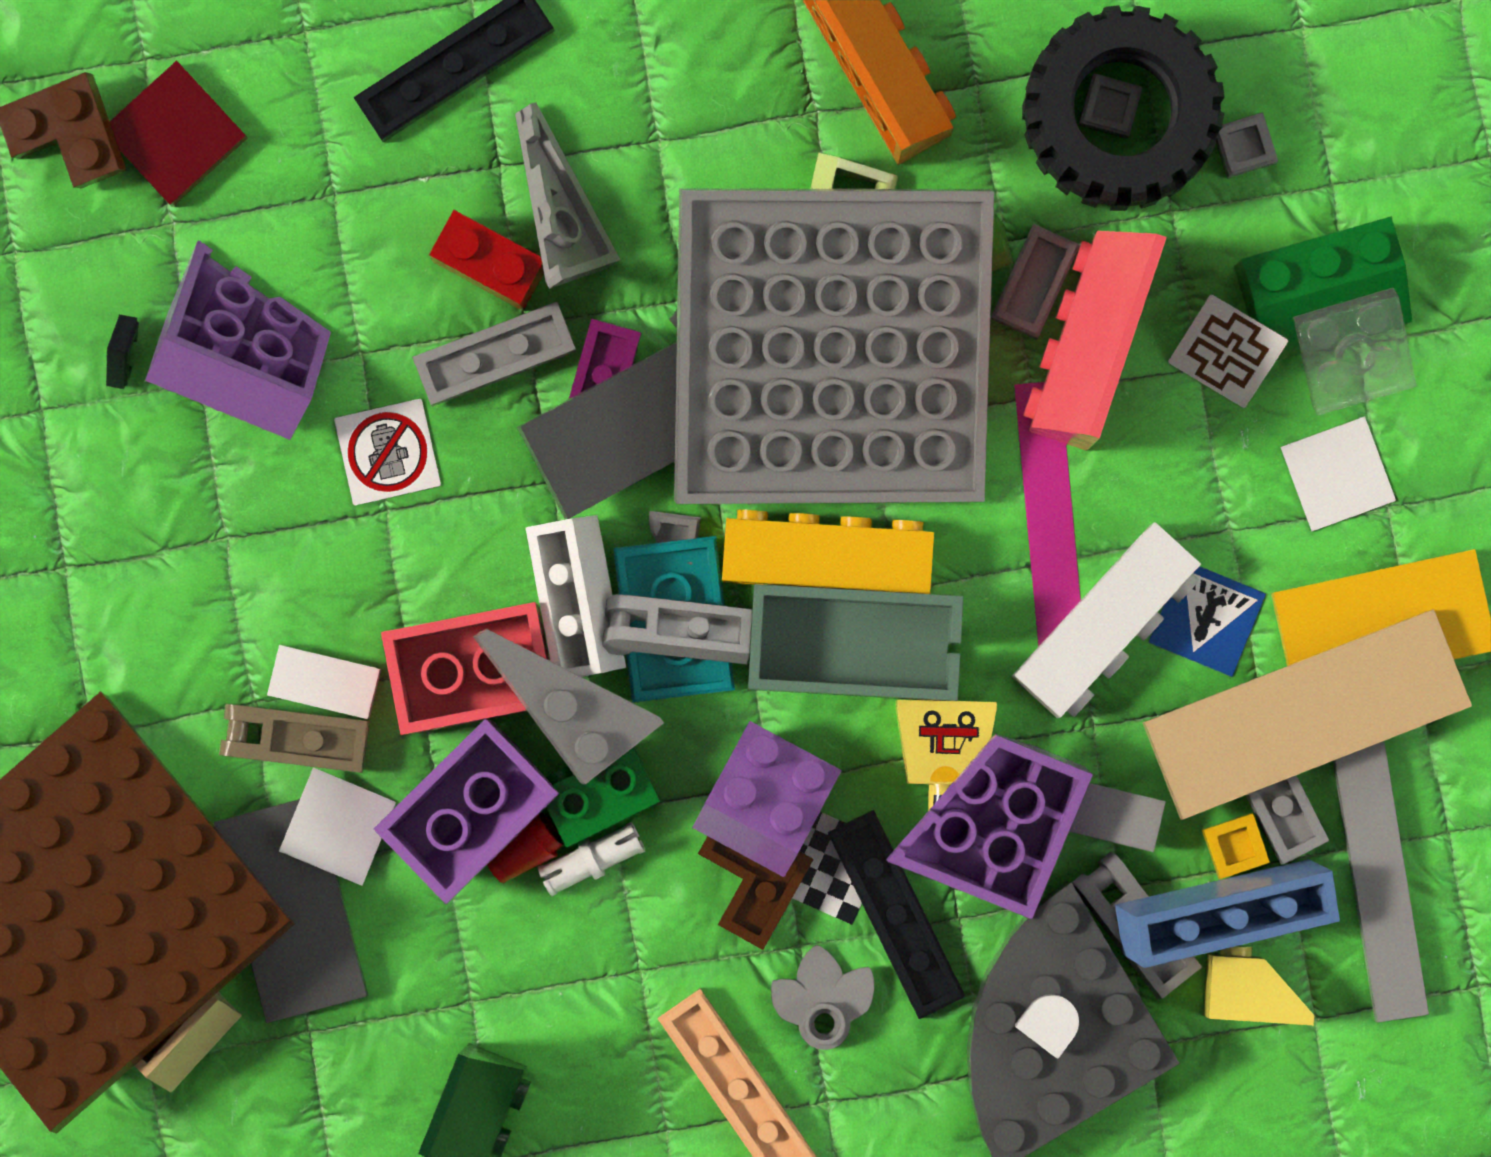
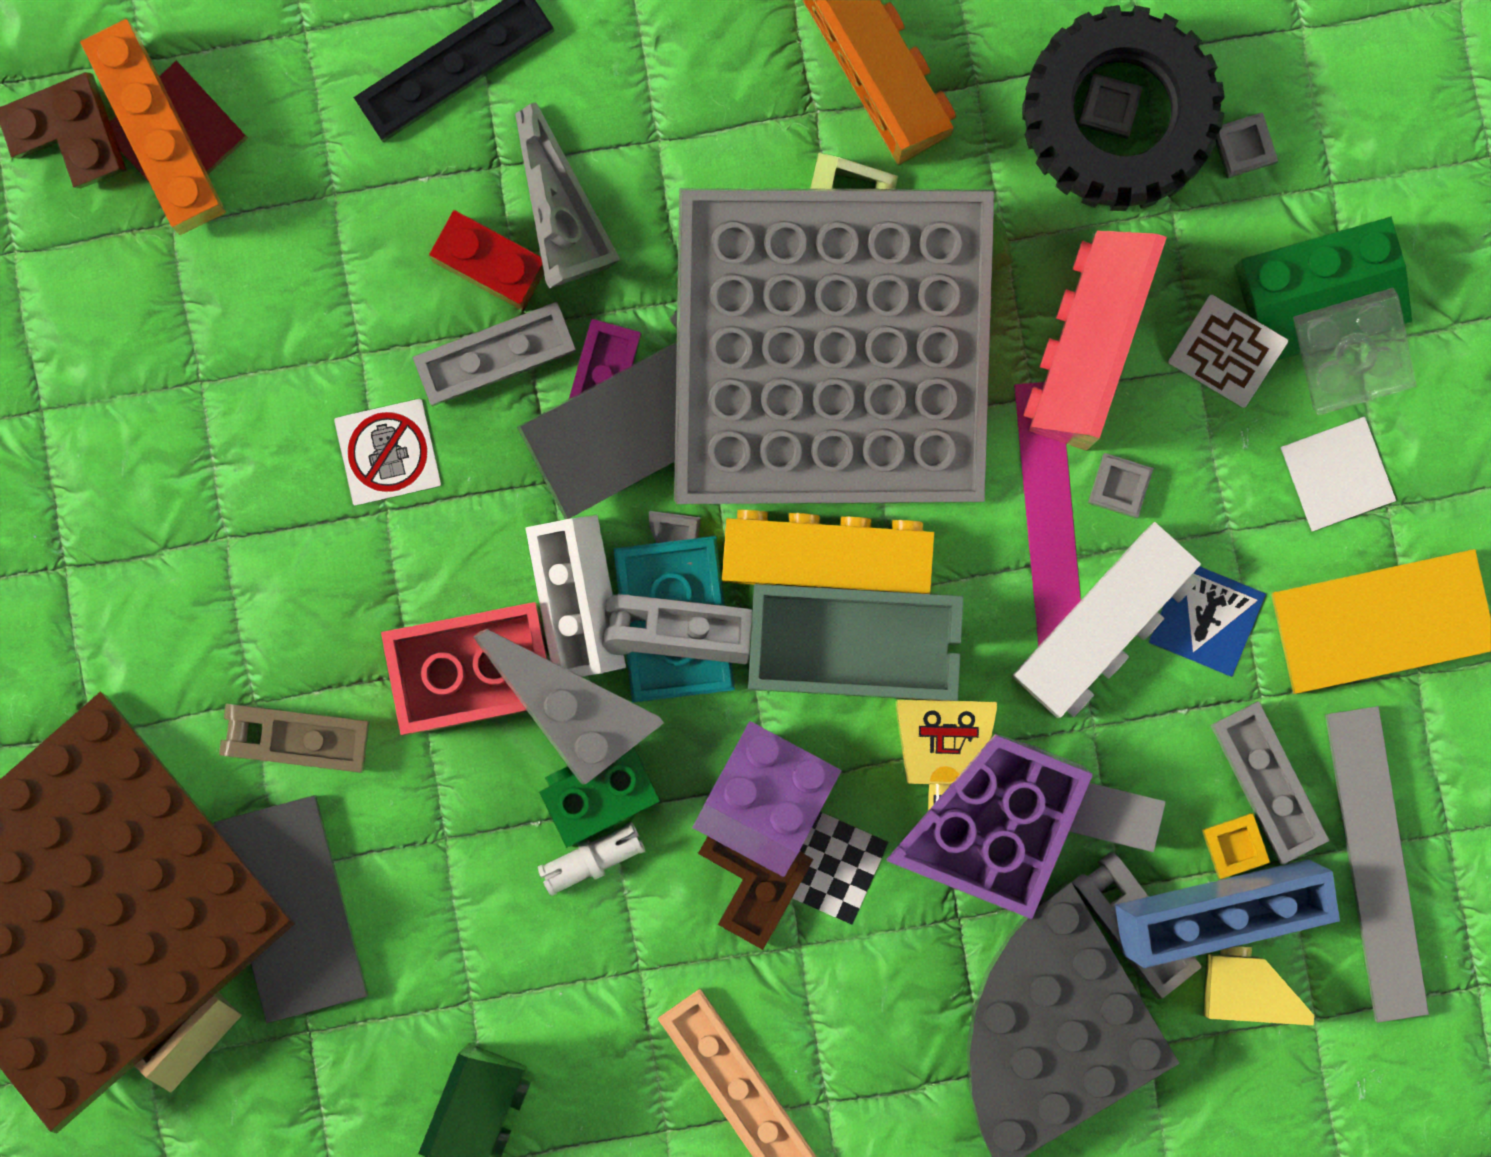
(119, 351): black tile -> none
(153, 127): none -> orange brick
(238, 348): medium lavender wedge -> none
(324, 682): white tile -> none
(336, 826): white sticker -> none
(467, 810): medium lavender slope -> none
(529, 849): red cone -> none
(820, 990): light grey plate -> none
(896, 915): black tile -> none
(1035, 281): light grey tile -> none
(1050, 1023): white tile -> none
(1120, 485): none -> light grey tile
(1307, 714): tan tile -> none

